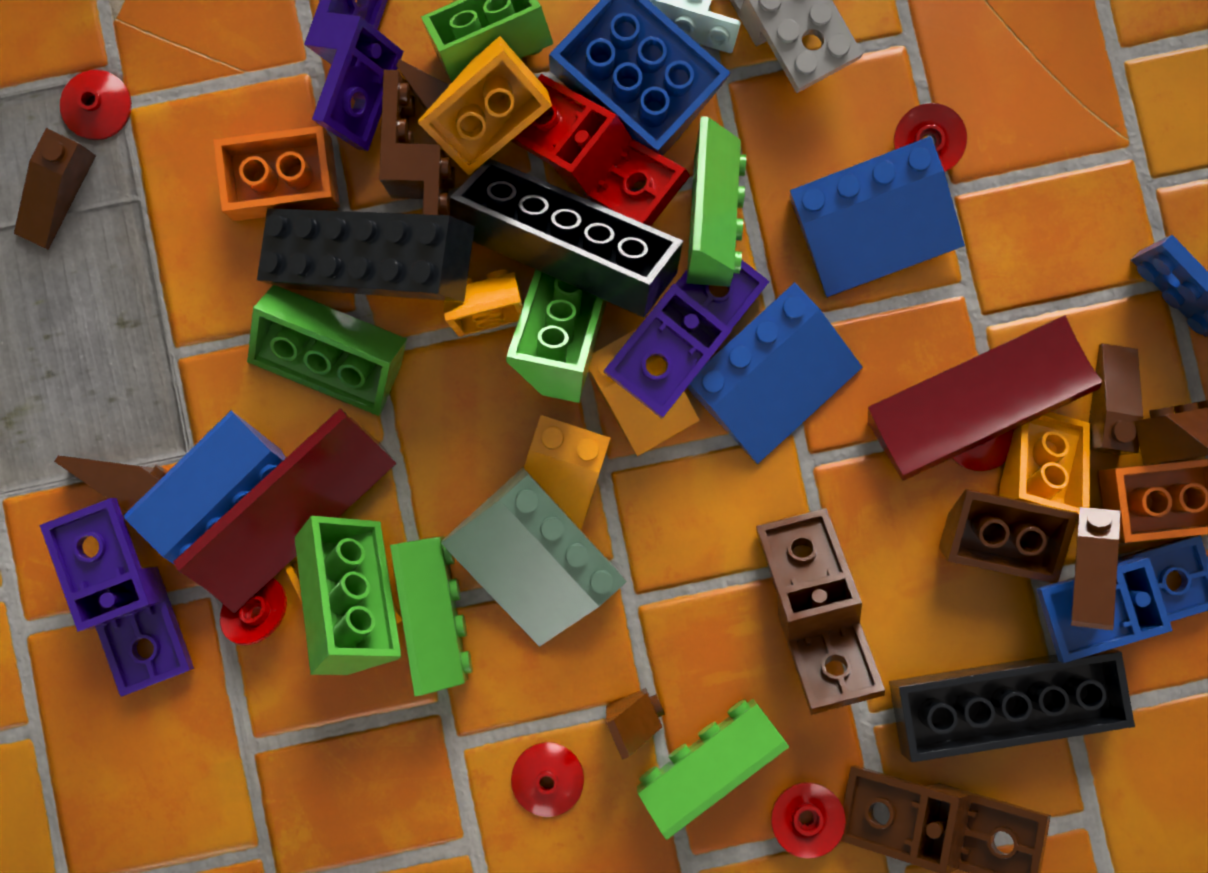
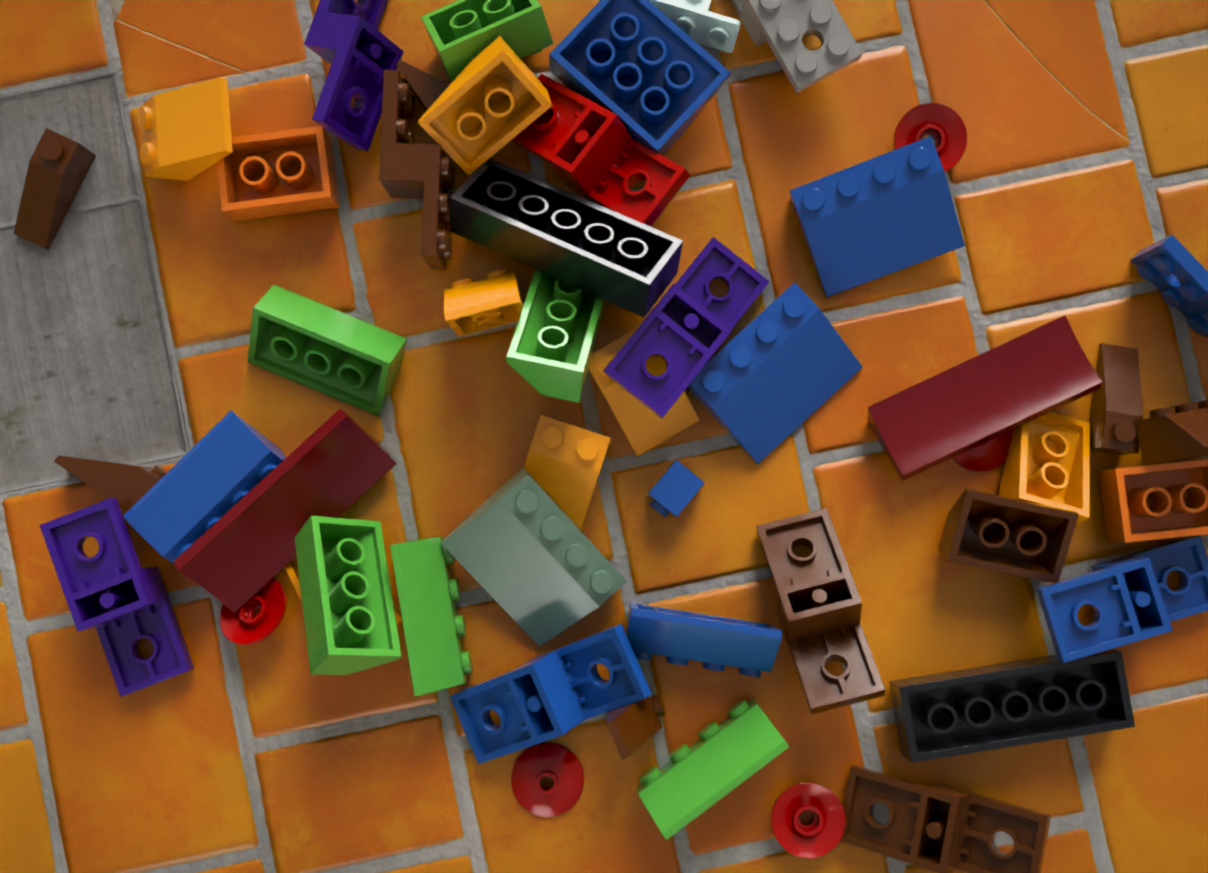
(105, 115): red dish -> none
(185, 130): none -> light orange slope
(367, 253): black brick -> none
(550, 694): none -> blue bracket
(674, 490): none -> blue brick
(702, 638): none -> blue slope
(715, 205): bright green slope -> none
(1096, 568): reddish brown slope -> none

